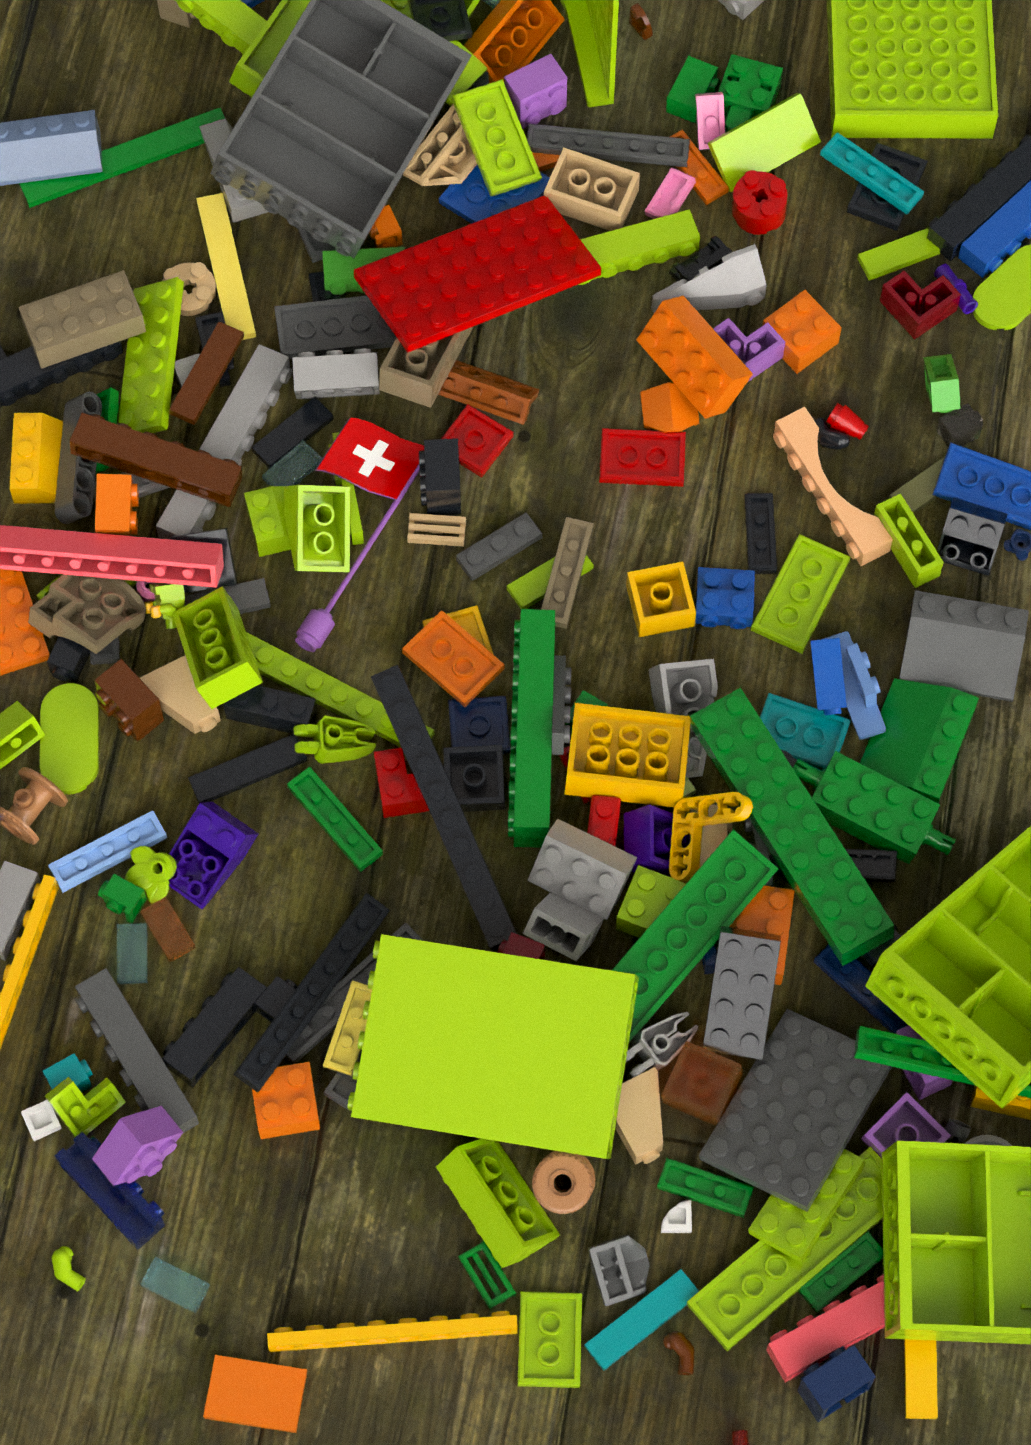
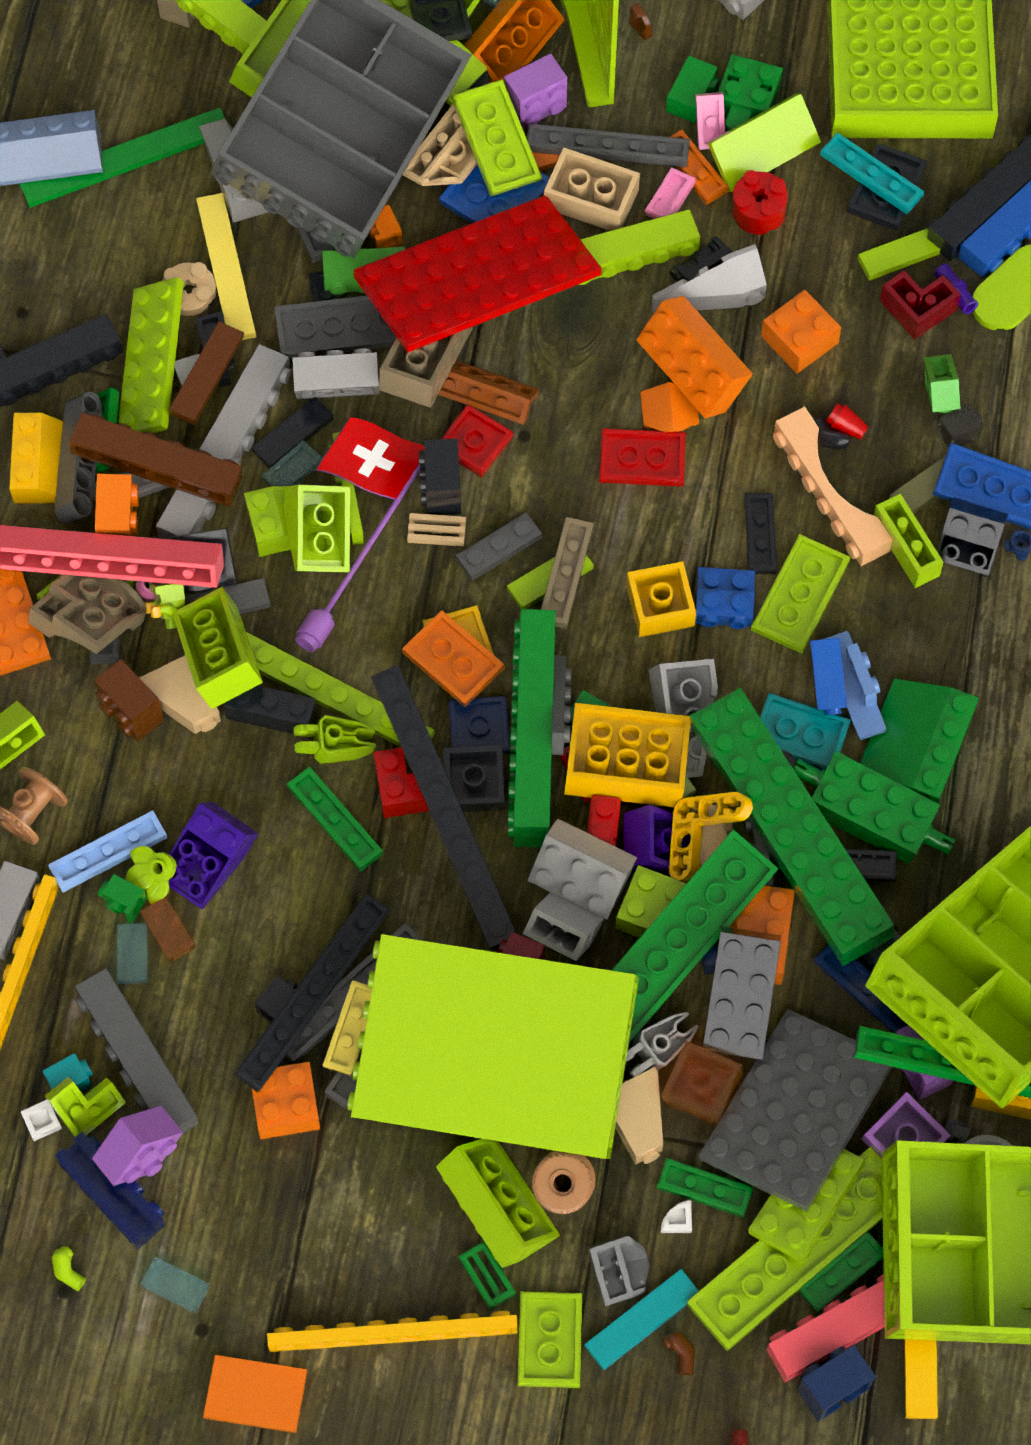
(67, 659): black brick -> none
(71, 737): lime tile -> none
(82, 319): dark tan brick -> none
(214, 1028): black brick -> none
(246, 769): black tile -> none
(757, 350): medium lavender brick -> none
(964, 645): dark grey slope -> none

